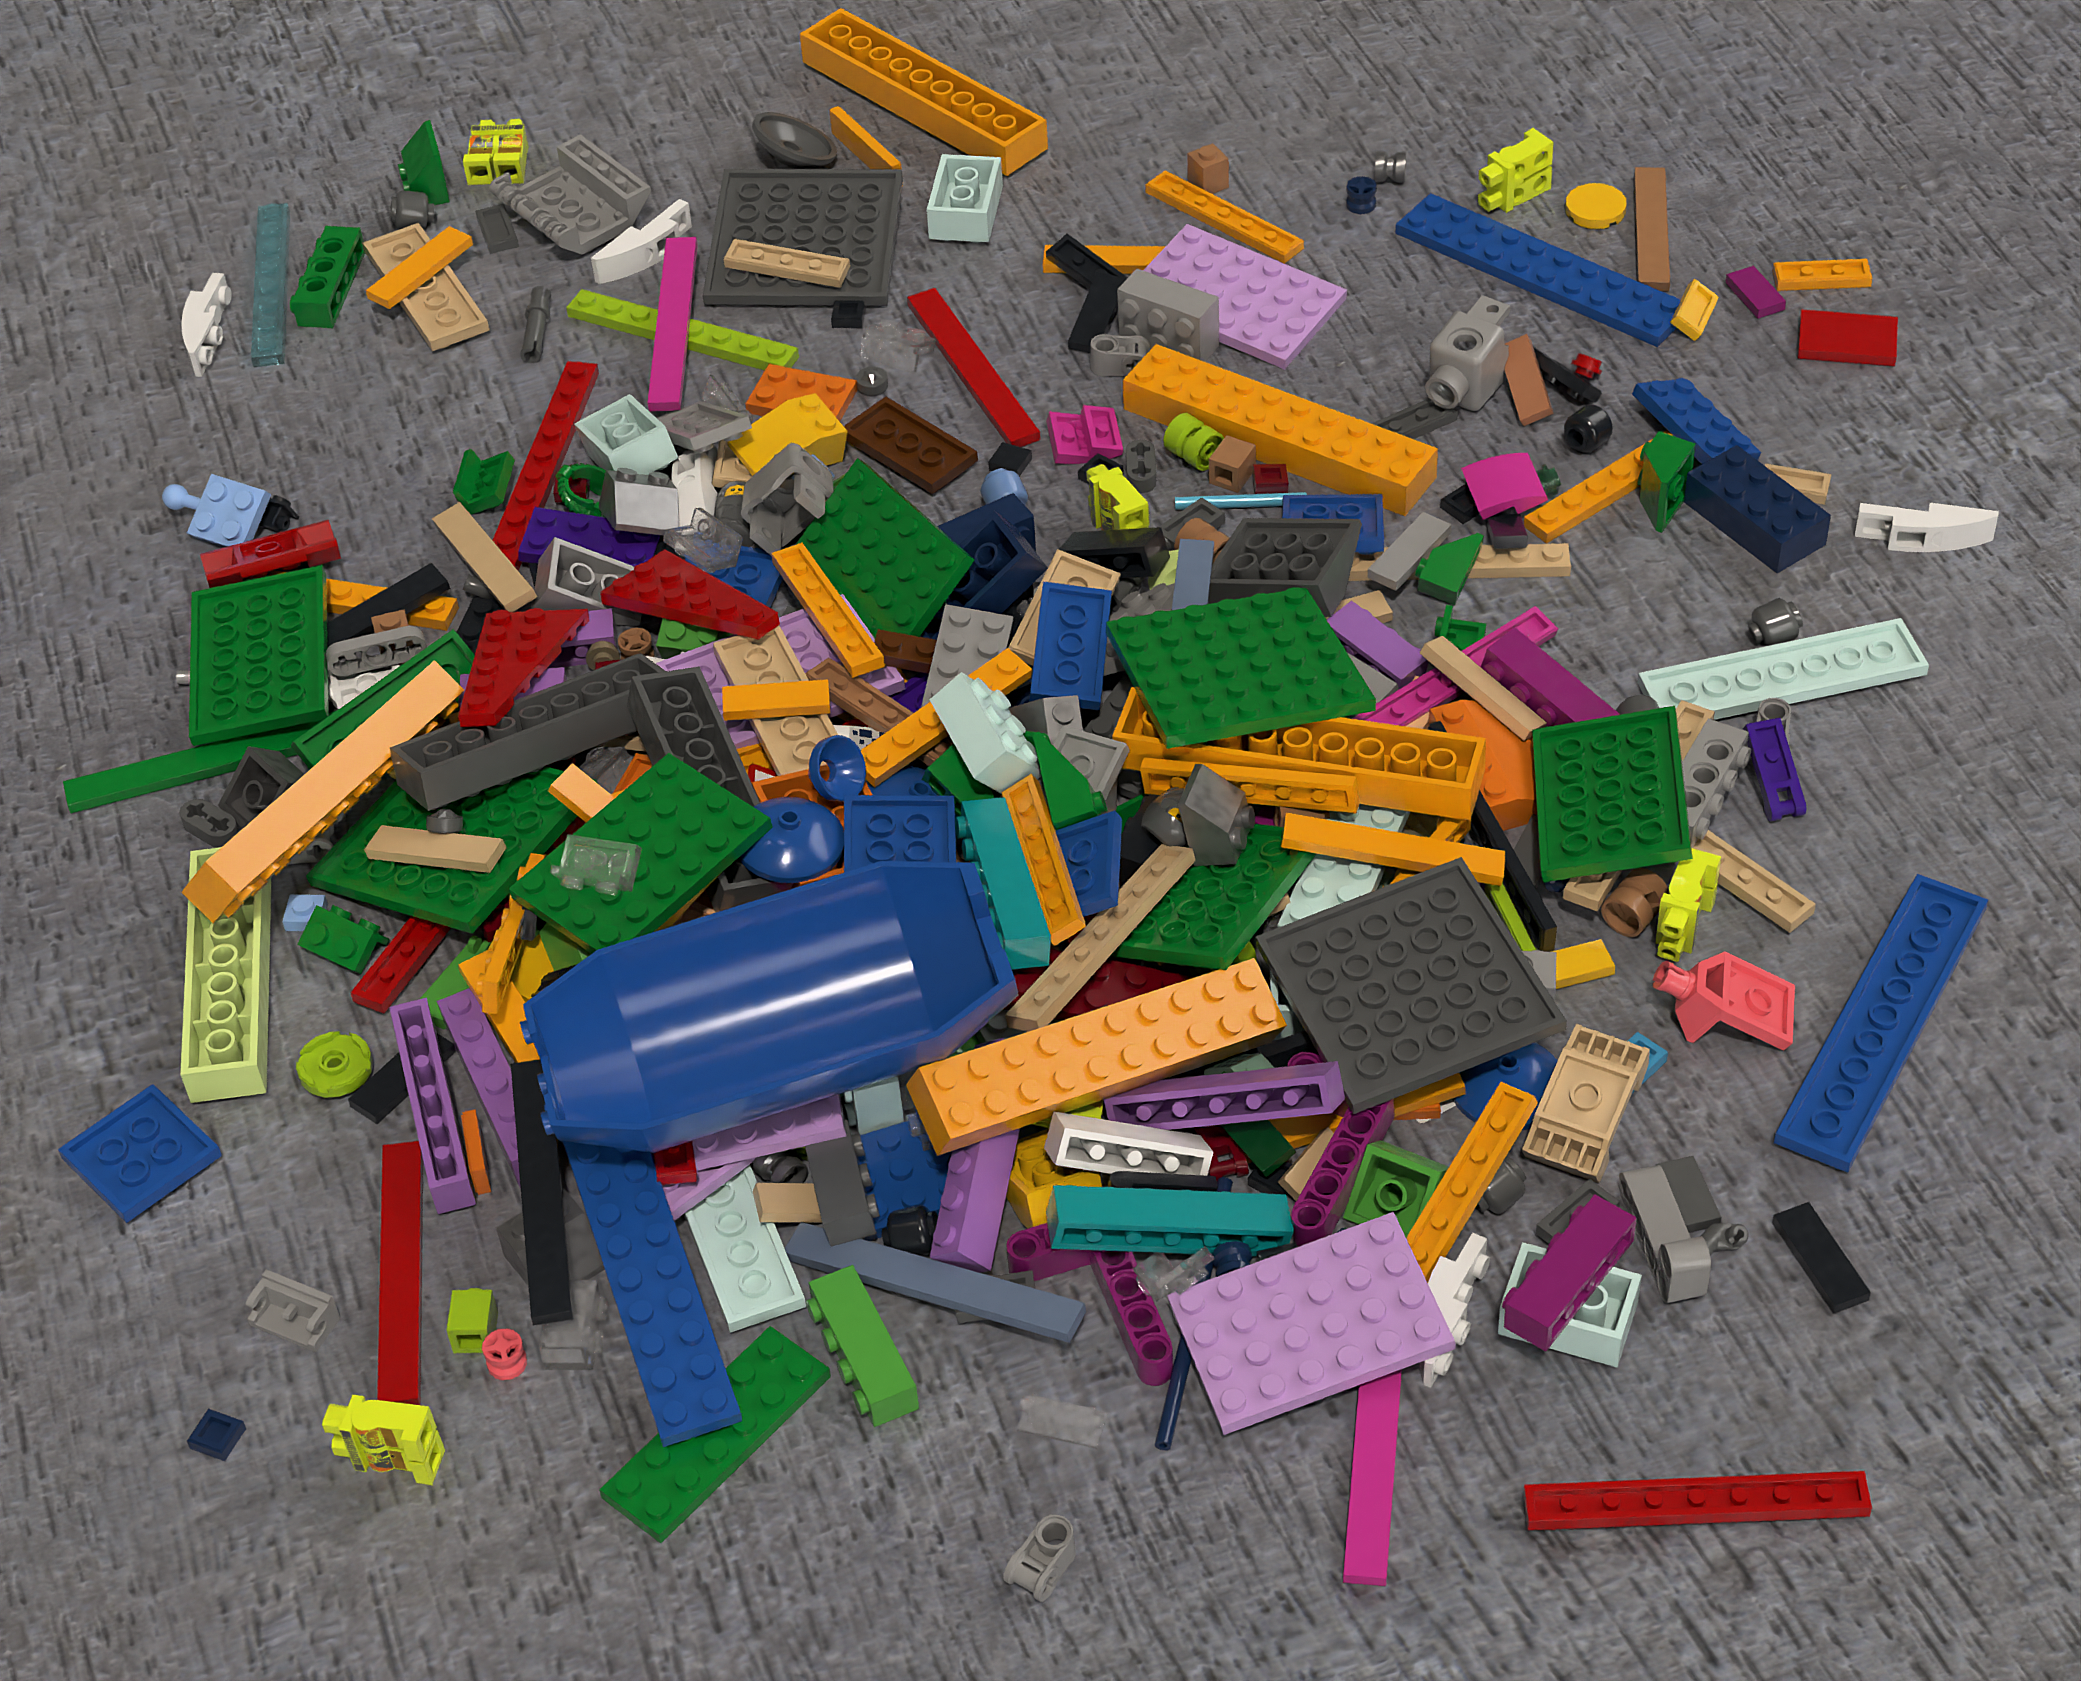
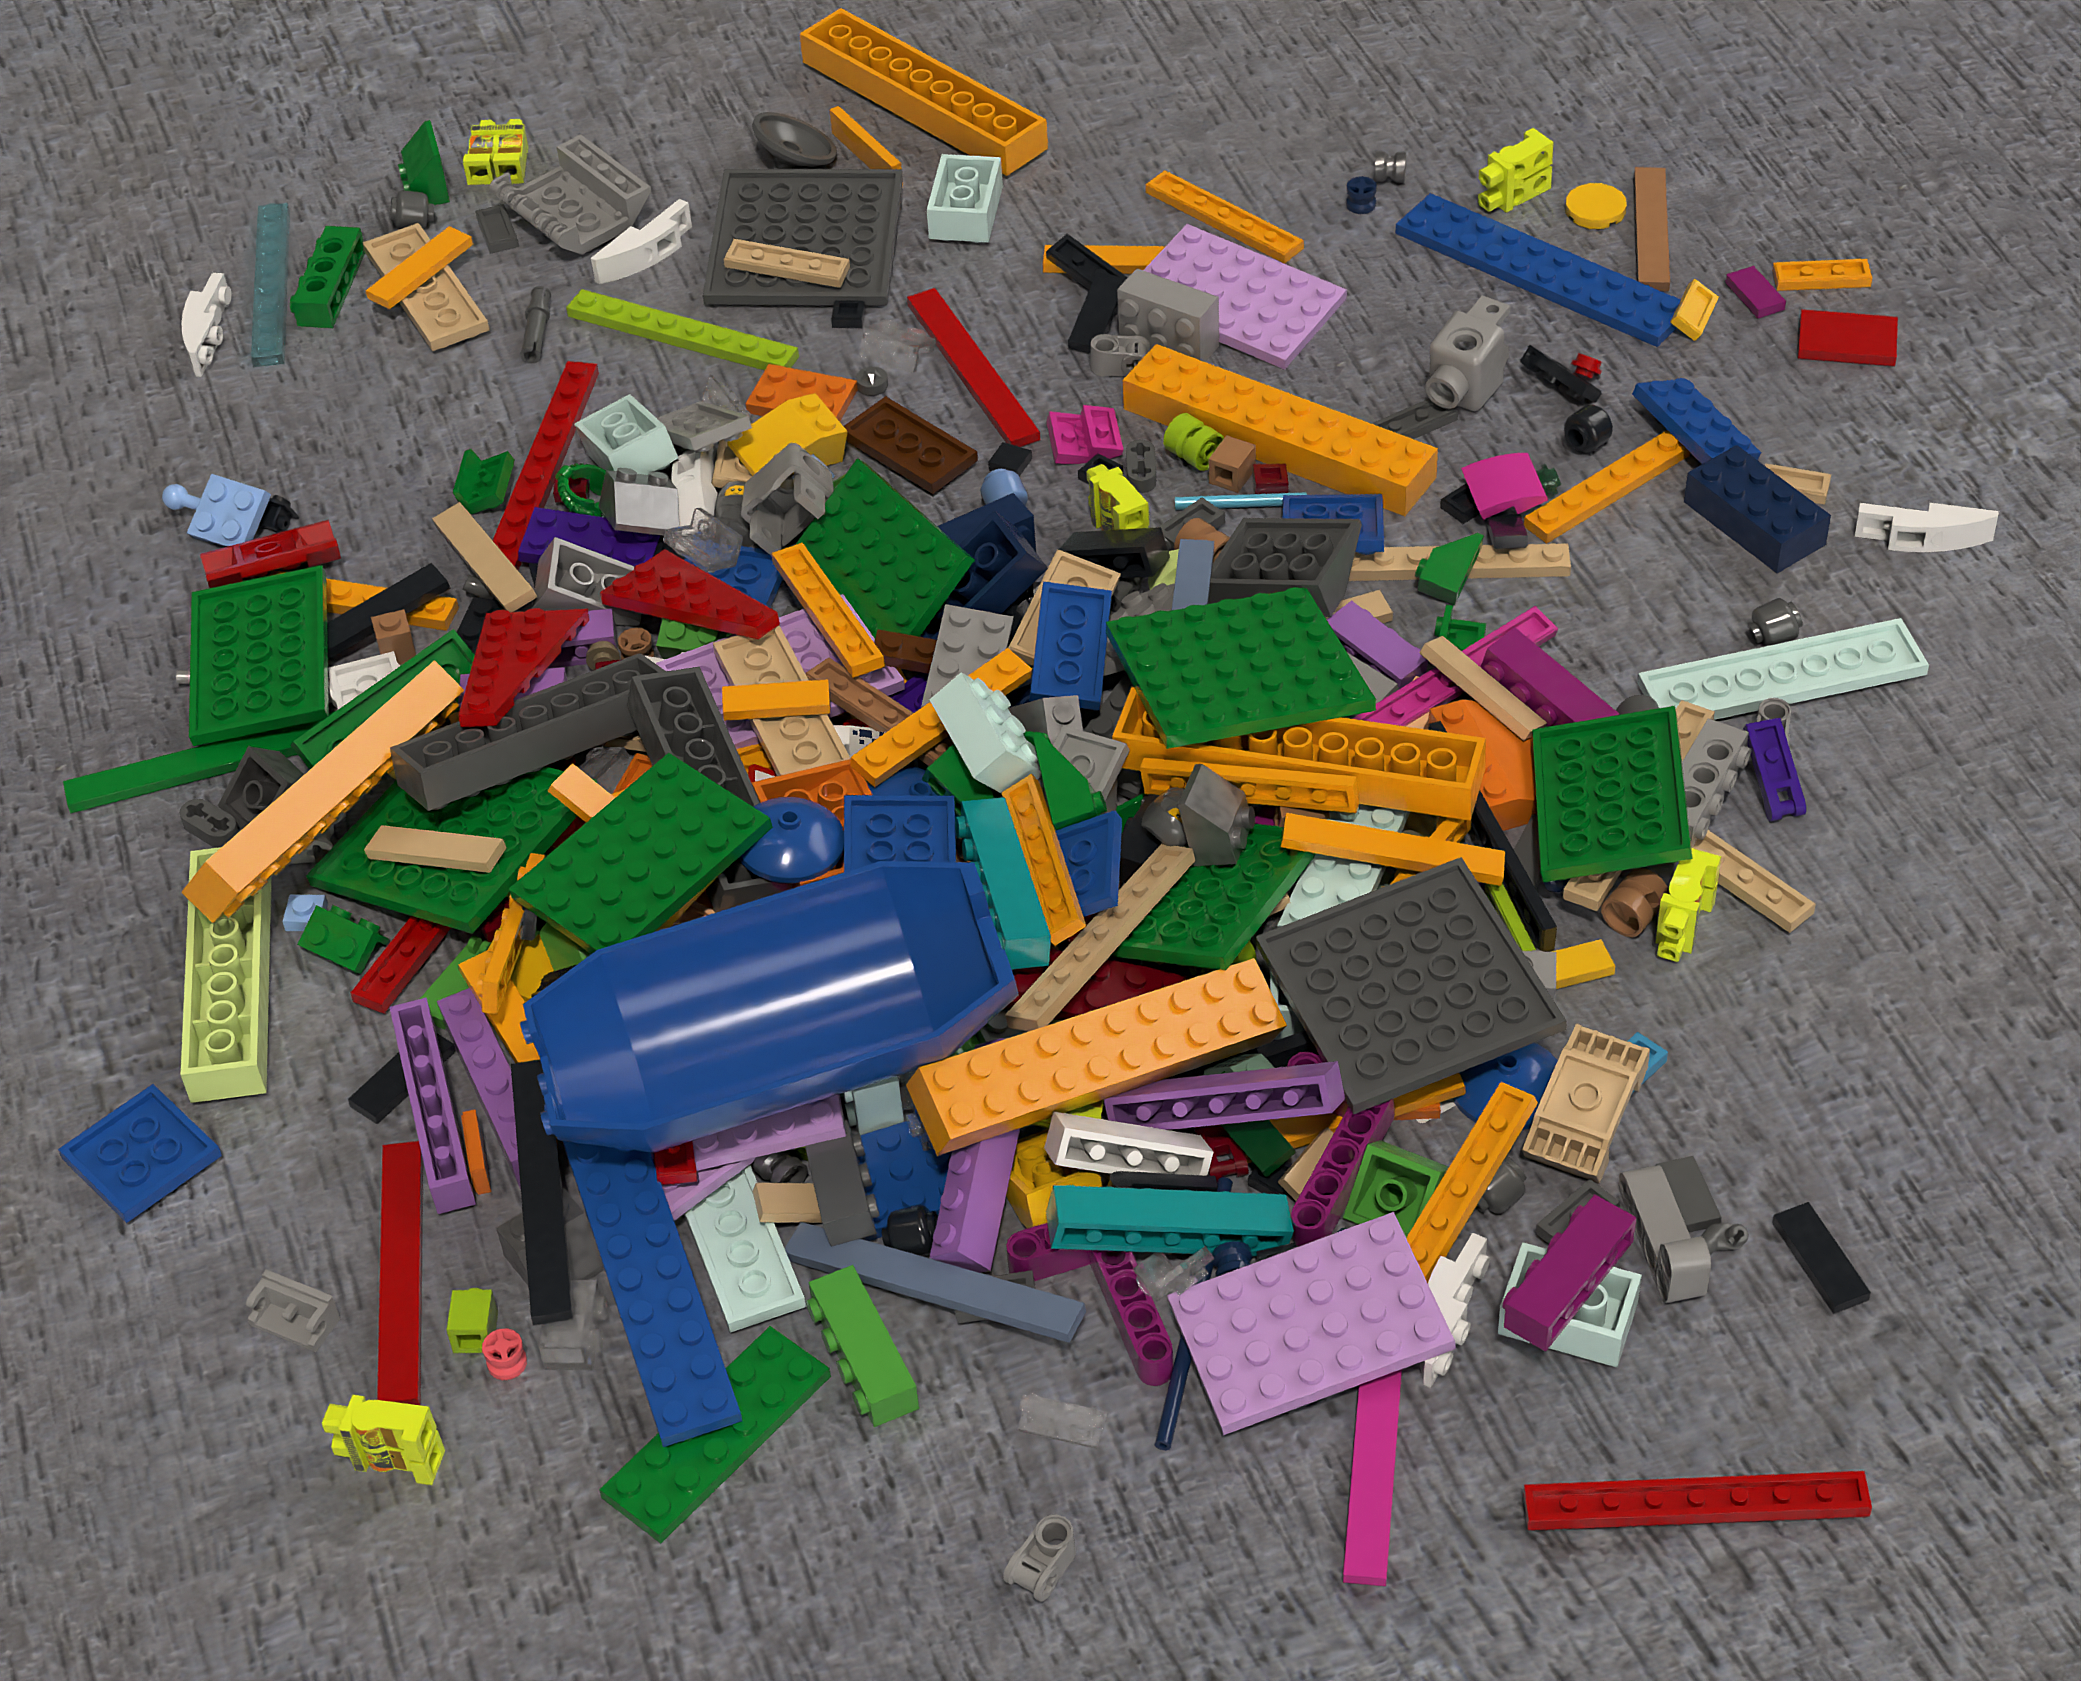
(216, 1434): dark blue tile -> none
(334, 1064): lime plate -> none
(354, 665): light grey beam -> none
(444, 822): dark grey tile -> none
(598, 863): clear bracket -> none
(672, 324): dark pink tile -> none
(845, 767): blue piece -> none
(1208, 168): medium nougat brick -> none
(1407, 551): light grey tile -> none
(1526, 381): nougat tile -> none
(1664, 477): green slope -> none
(1733, 993): coral plate -> none
(1881, 1023): blue plate -> none

